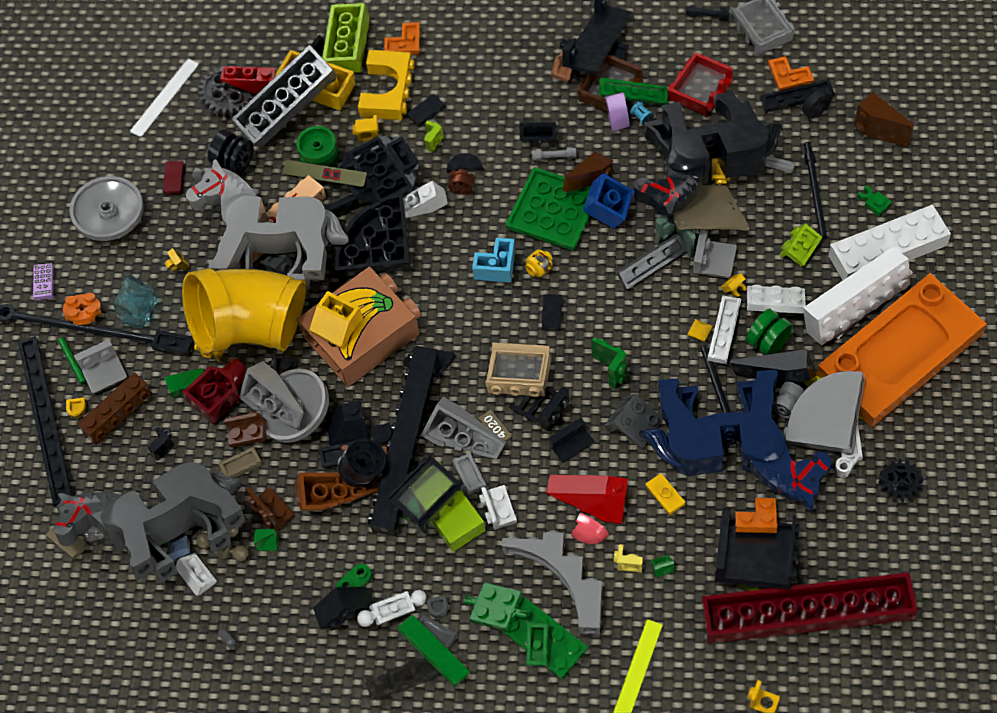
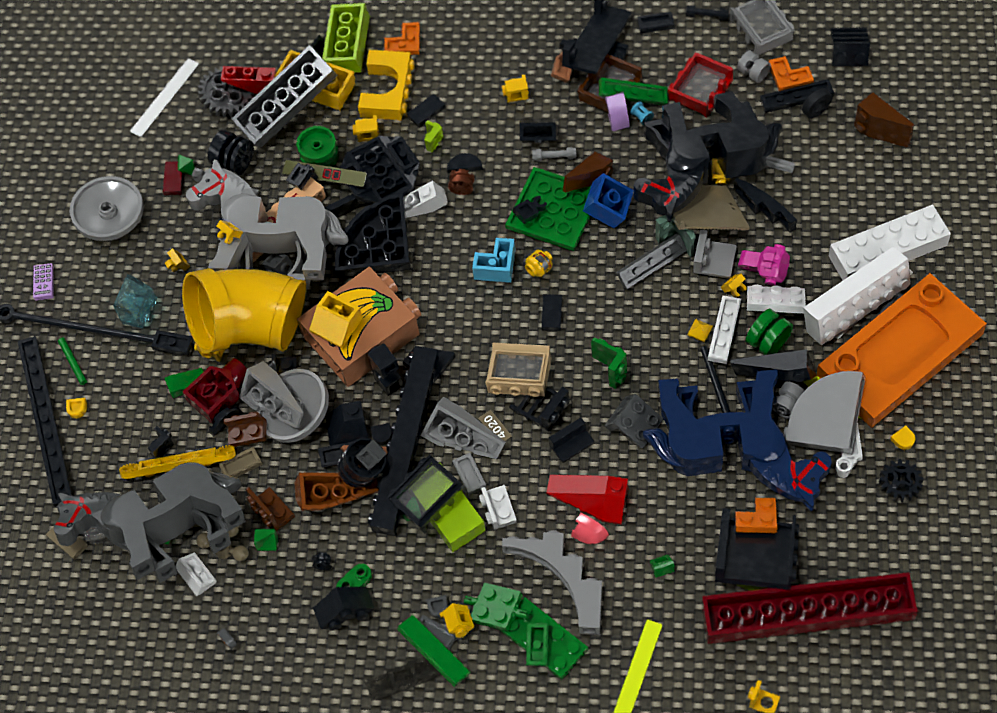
(72, 308): orange plate -> none
(101, 367): light grey bracket -> none
(114, 408): reddish brown brick -> none
(164, 464): none -> yellow plate
(179, 547): sand blue plate -> none
(186, 164): none -> green slope
(219, 419): none -> black tile
(228, 229): none -> yellow tile
(301, 175): none -> black bracket
(322, 561): none -> black plate
(370, 455): none -> dark grey slope
(384, 369): none -> black arch
(392, 608): white plate -> none
(458, 619): none -> yellow brick
(515, 89): none -> yellow brick
(529, 210): none -> black plate
(627, 563): light yellow bracket -> none
(655, 22): none -> black tile
(665, 494): yellow plate -> none
(753, 66): none -> light grey wheel
(760, 201): none -> black slope
(770, 263): none -> dark pink piece
(801, 244): lime bracket -> none
(810, 159): black bar -> none
(850, 46): none -> black plate
(875, 202): green plate -> none
(903, 438): none -> yellow tile

